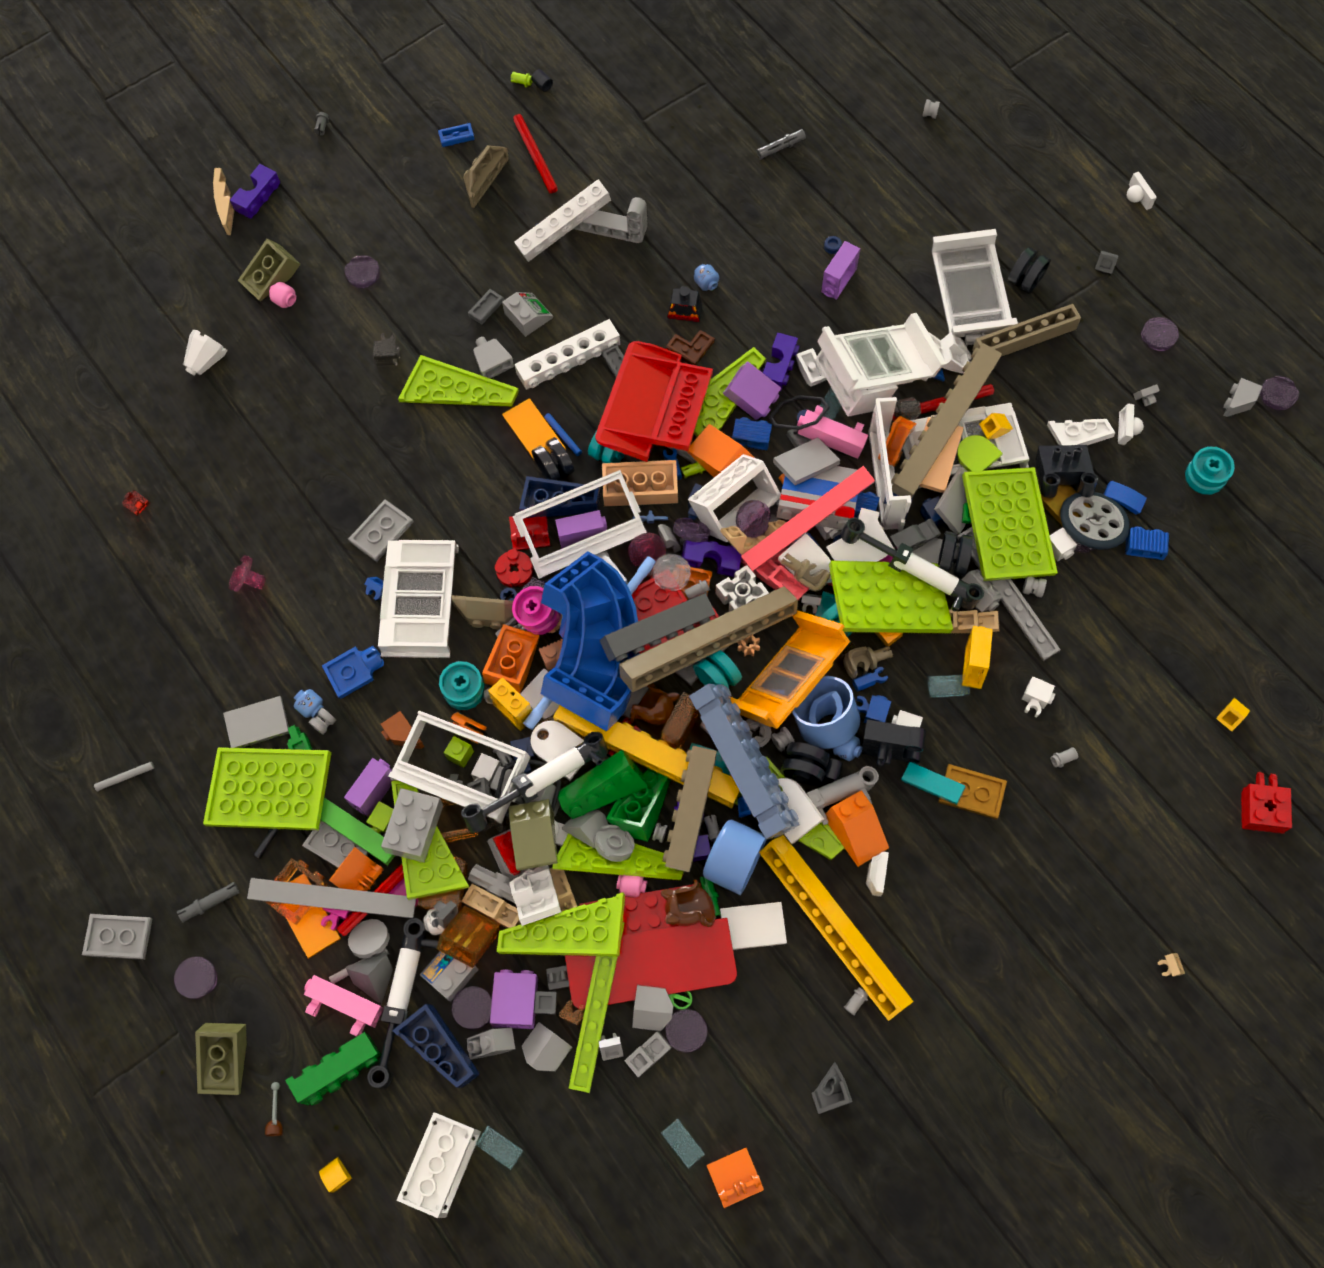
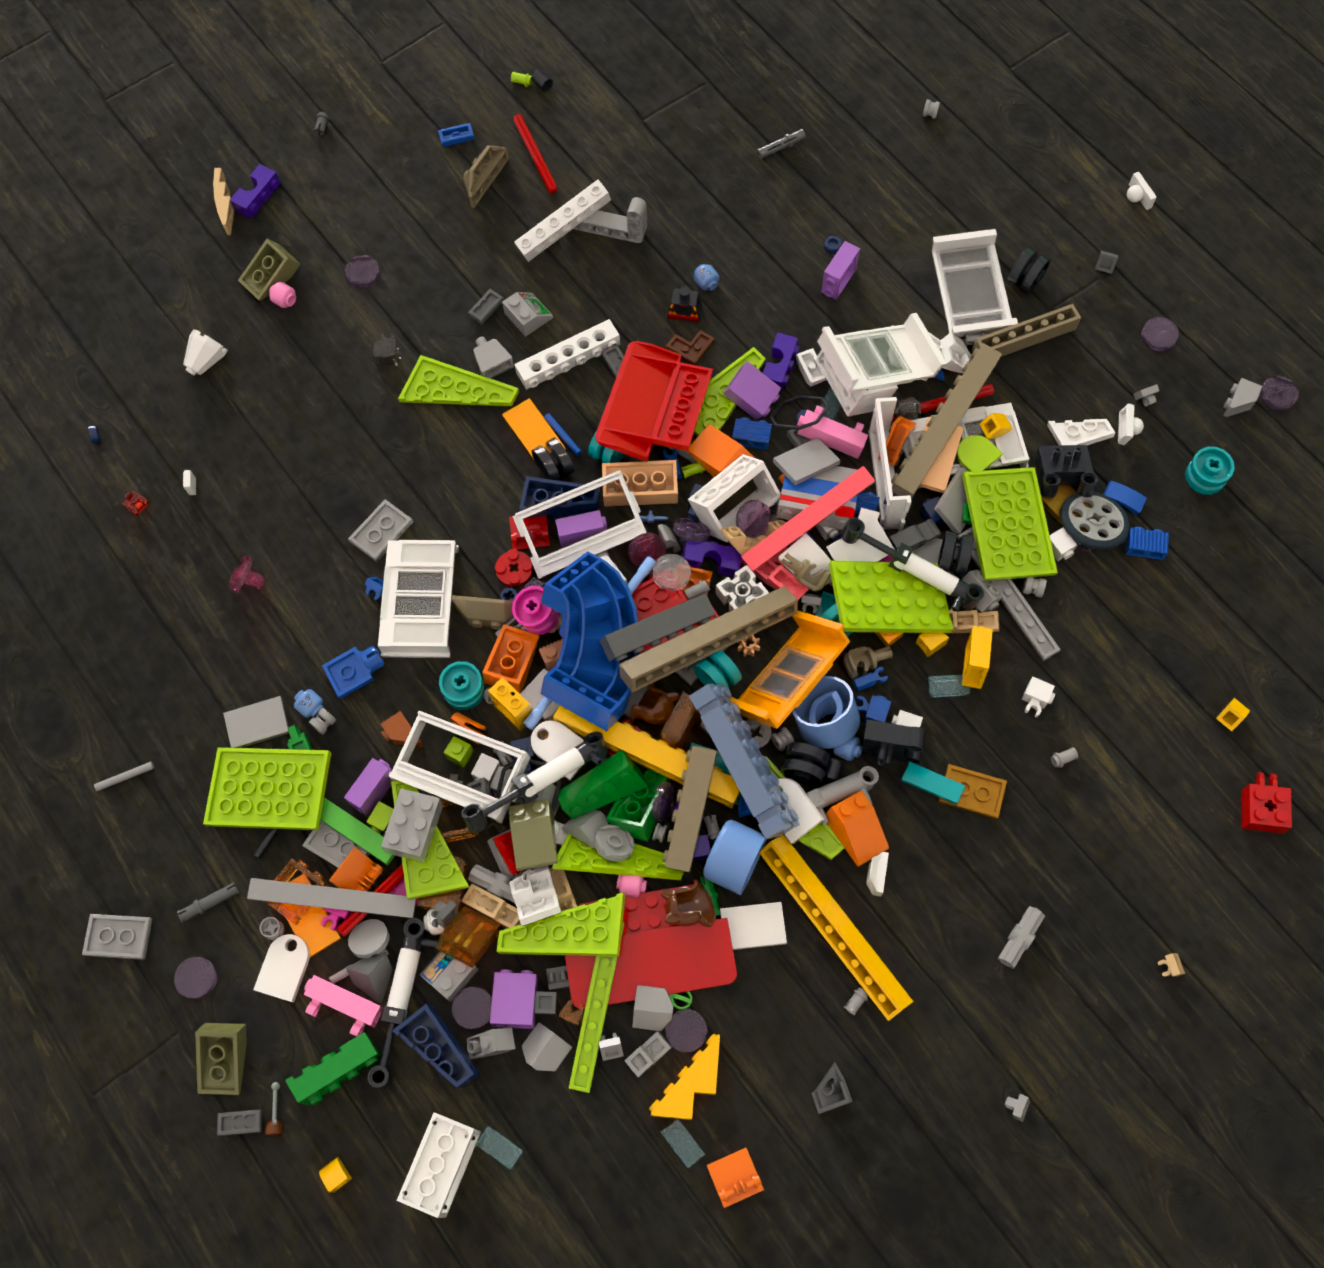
(94, 434): none -> dark blue tile
(189, 482): none -> white tile
(239, 1122): none -> dark grey plate
(269, 925): none -> light grey wheel
(283, 968): none -> white tile
(664, 802): none -> clear purple tile
(697, 1079): none -> yellow slope
(931, 642): none -> yellow brick
(1018, 1106): none -> light grey tile
(1021, 937): none -> light grey piece

